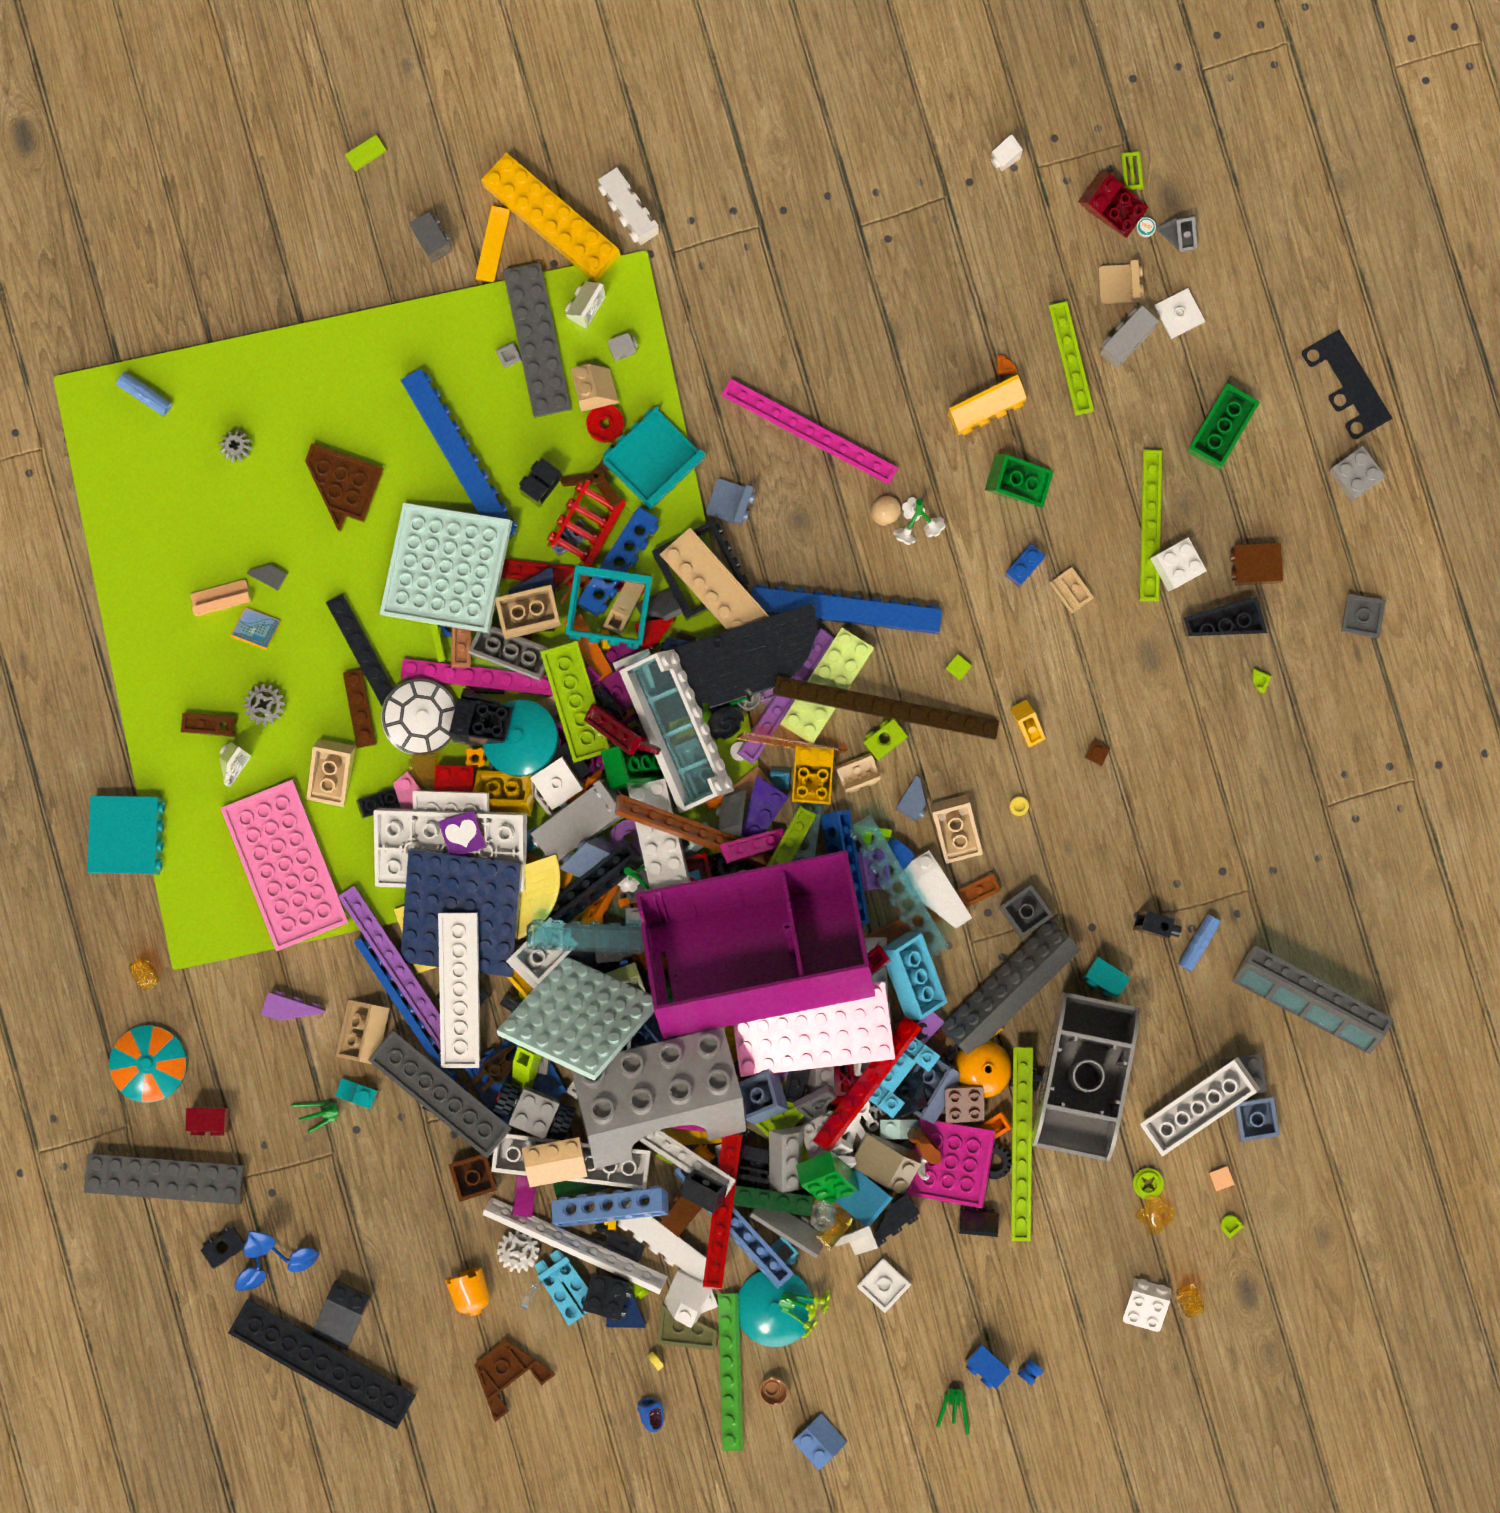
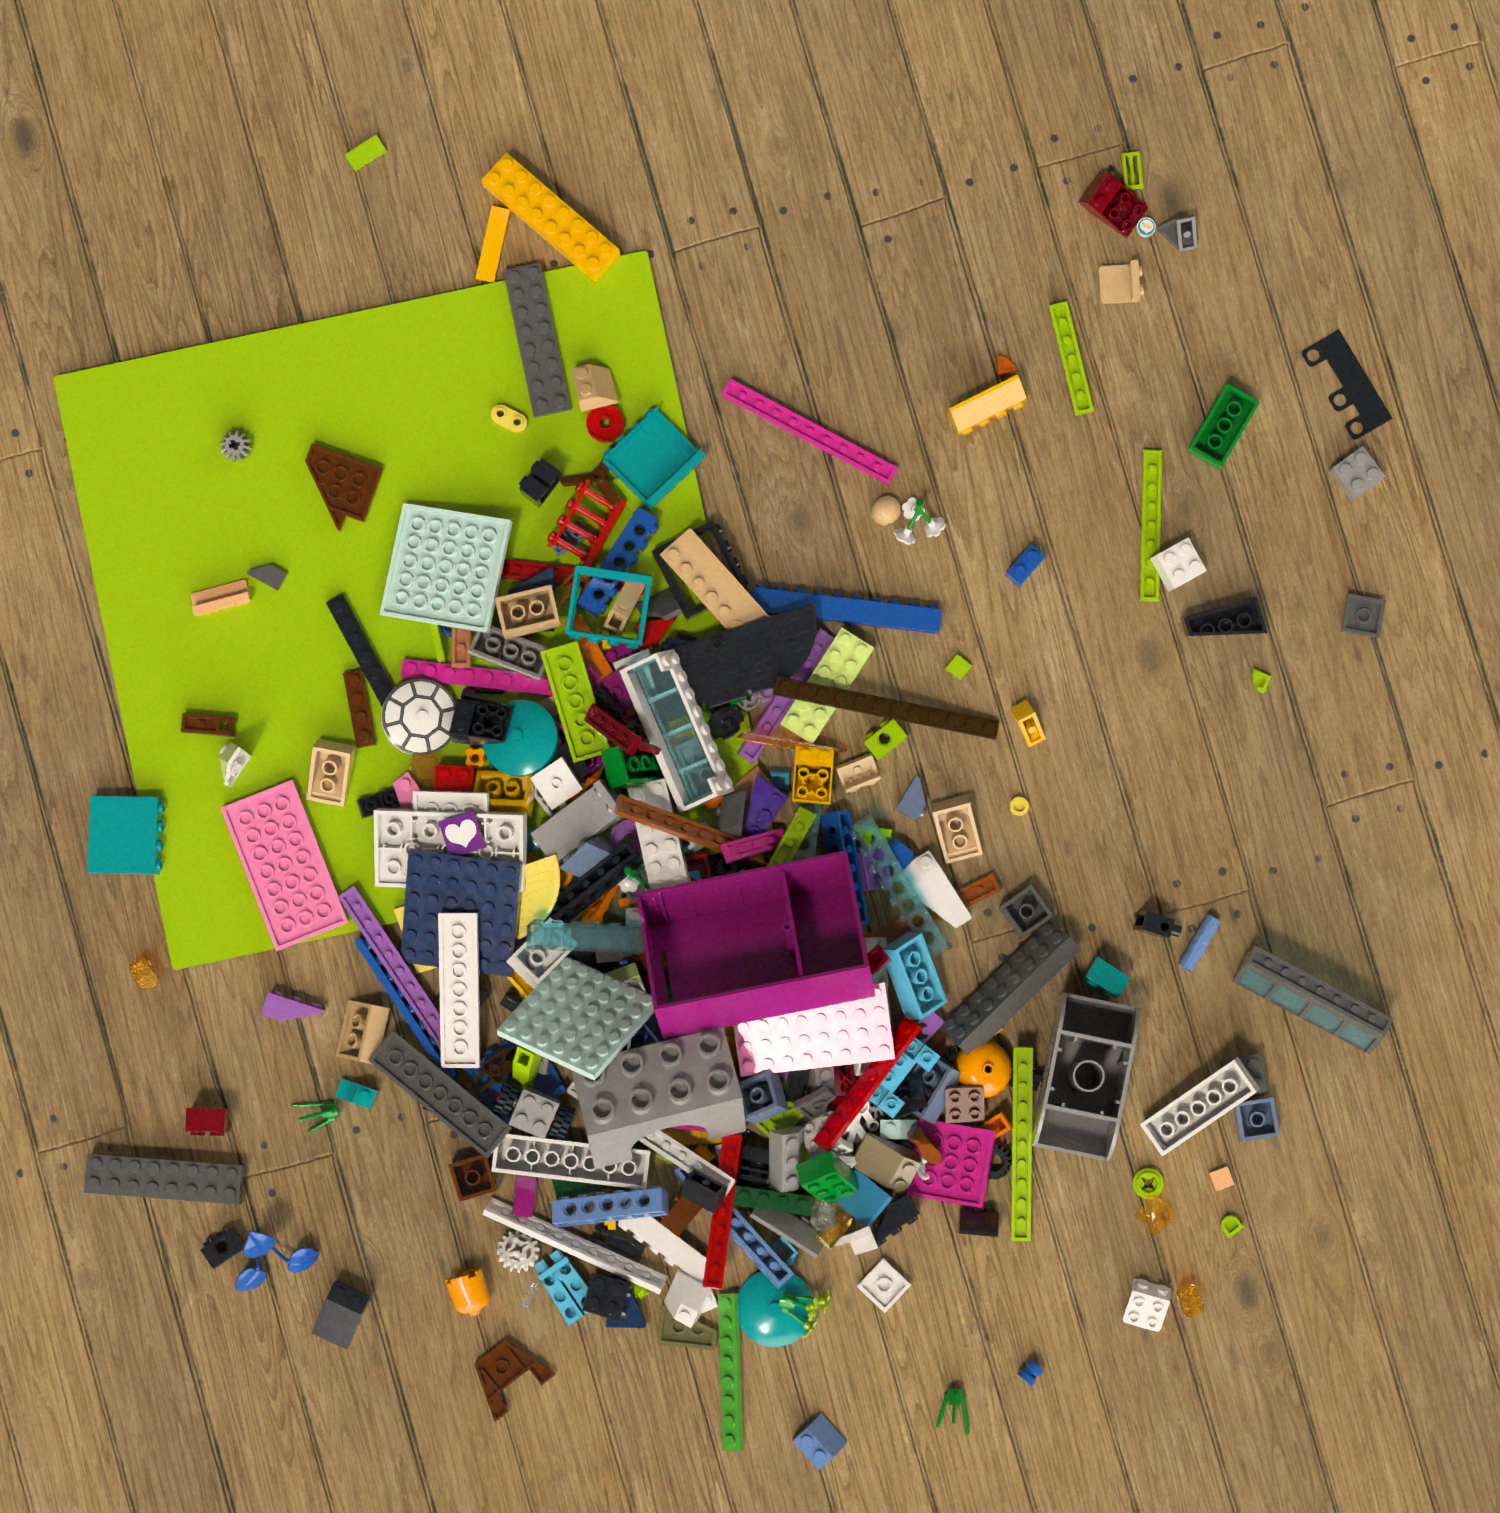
(144, 393): medium blue axle -> none
(148, 1064): dish -> none
(253, 709): light grey gear -> none
(255, 628): piece -> none
(322, 1364): black plate -> none
(429, 234): dark grey brick -> none
(455, 447): blue brick -> none
(508, 355): light grey tile -> none
(508, 419): none -> light yellow plate
(554, 1162): tan slope -> none
(586, 304): white slope -> none
(622, 346): light grey brick -> none
(628, 207): white wedge -> none
(651, 1414): blue rock -> none
(655, 1361): light yellow tile -> none
(730, 502): sand blue bracket -> none
(734, 749): white tile -> none
(773, 1390): medium nougat hair -> none
(987, 1366): blue brick -> none
(1006, 153): white slope -> none
(1018, 480): green slope -> none
(1071, 590): tan plate -> none
(1097, 753): reddish brown plate -> none
(1128, 336): light grey brick -> none
(1179, 313): white plate -> none
(1256, 564): reddish brown brick -> none

